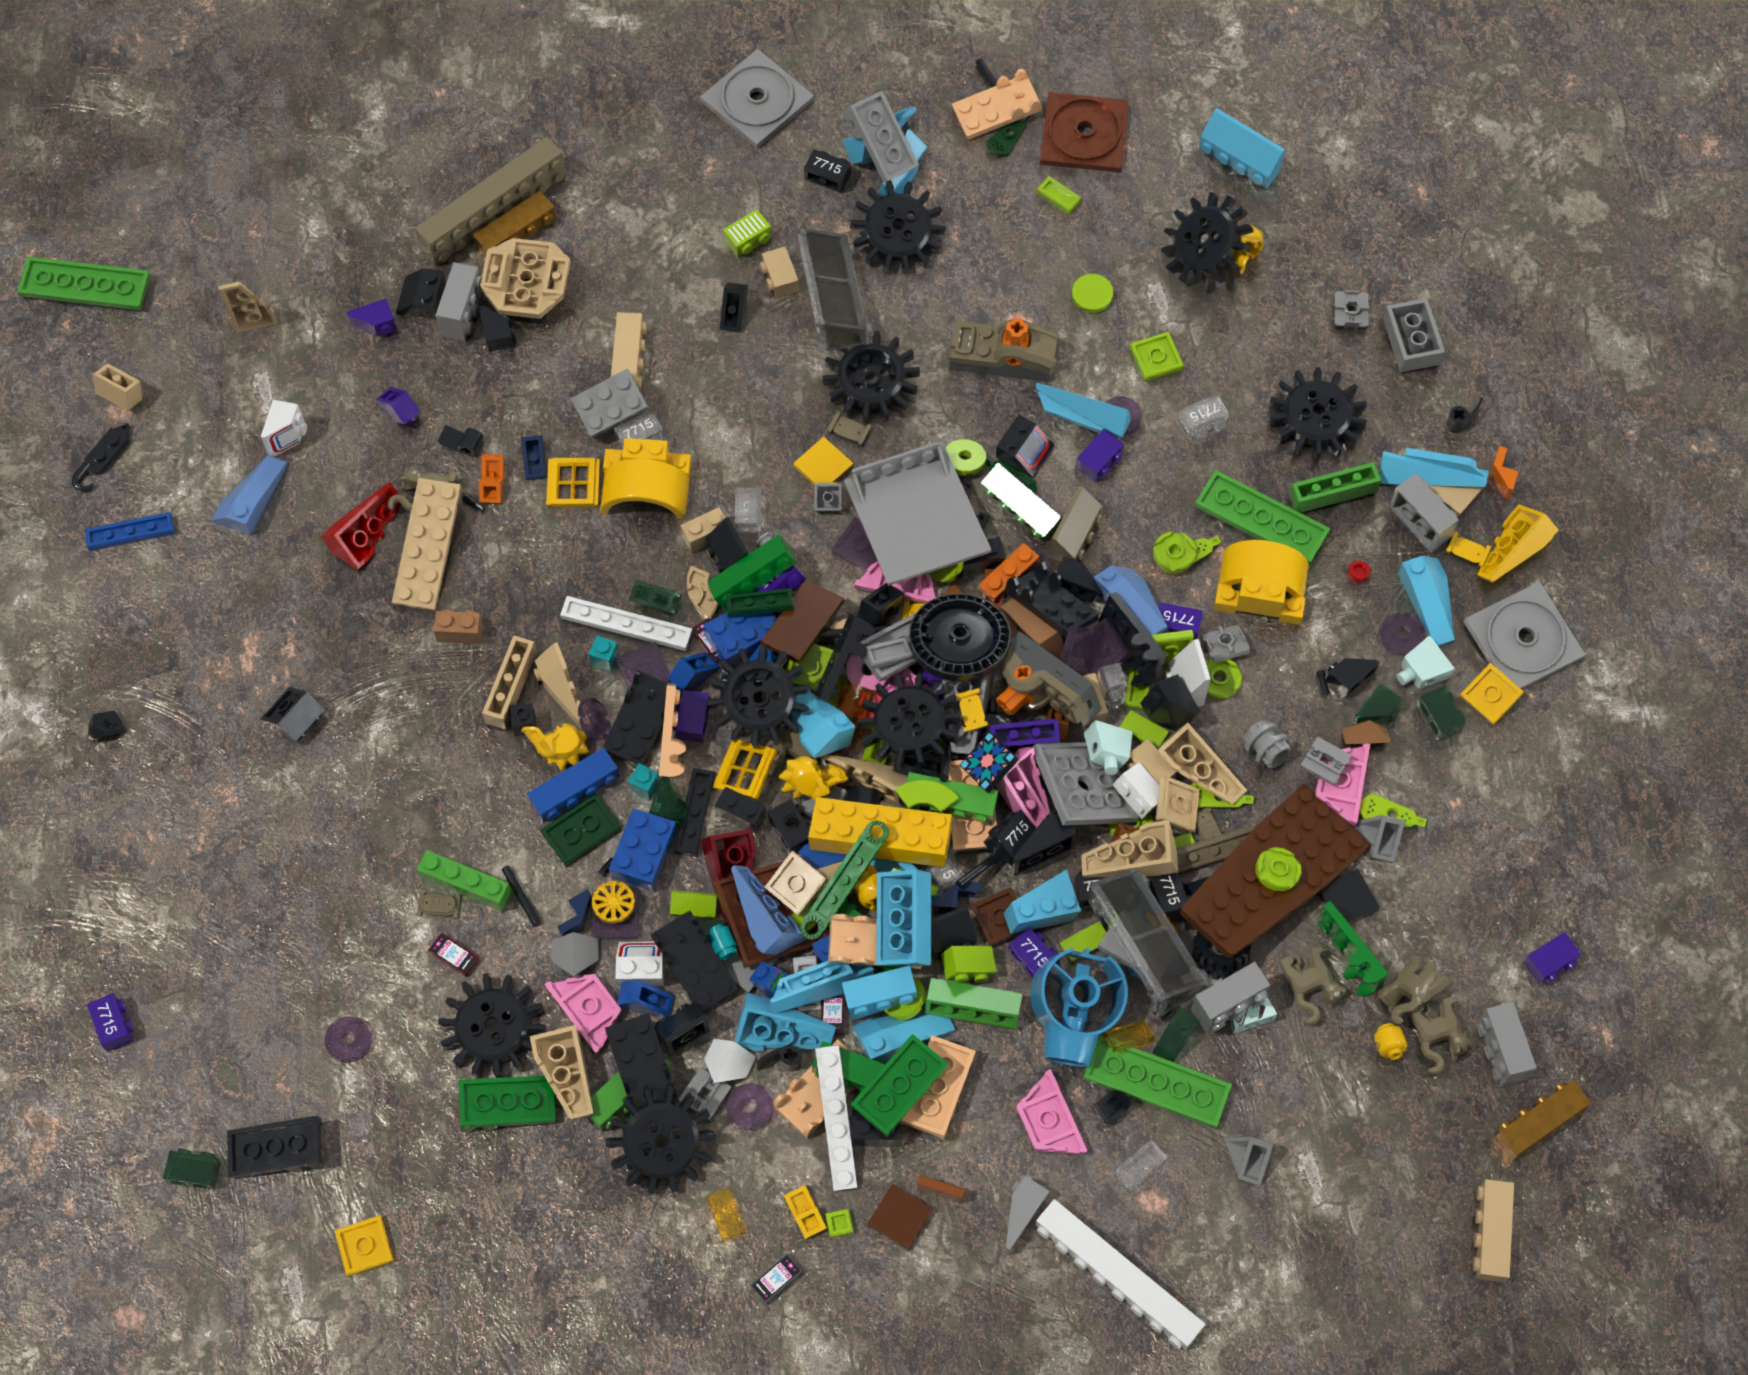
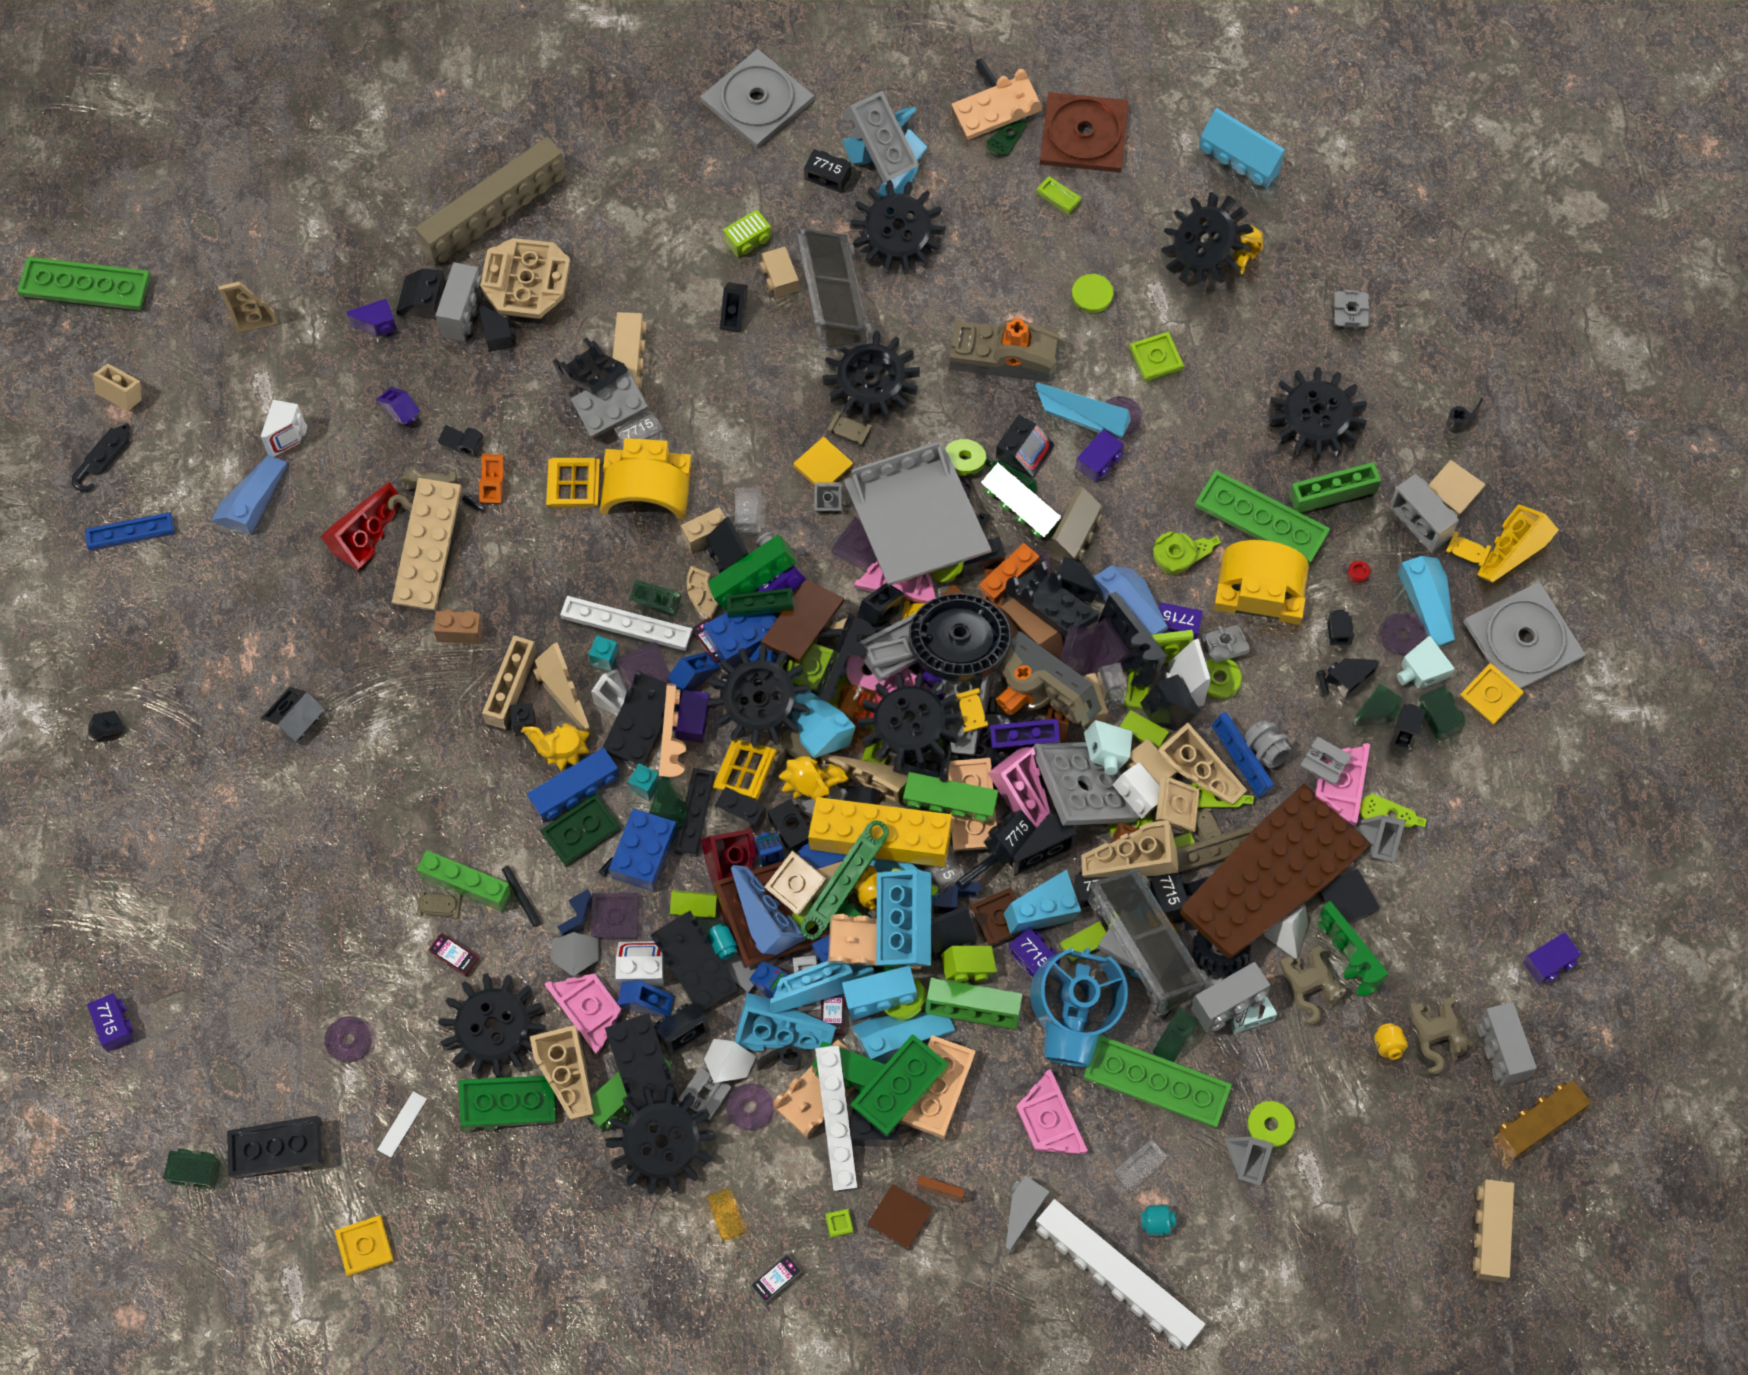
(402, 1124): none -> white sticker
(517, 223): pearl gold brick -> none
(534, 457): dark blue slope -> none
(591, 369): none -> black hinge
(593, 719): clear purple tile -> none
(610, 692): none -> white slope
(613, 902): yellow wheel -> none
(769, 849): none -> blue slope
(804, 1211): yellow slope -> none
(926, 793): lime tile -> none
(989, 762): tile -> none
(1112, 1105): black plate -> none
(1128, 1035): clear yellow tile -> none
(1158, 1220): none -> teal head
(1203, 417): clear brick -> none
(1242, 755): none -> blue tile
(1276, 1112): none -> lime tile
(1278, 869): lime tile -> none
(1290, 932): none -> white slope
(1340, 628): none -> black window
(1366, 733): medium nougat slope -> none
(1407, 726): none -> black brick
(1413, 335): light grey brick -> none
(1415, 983): dark tan animal -> none
(1433, 467): medium azure wedge -> none
(1502, 476): orange slope -> none

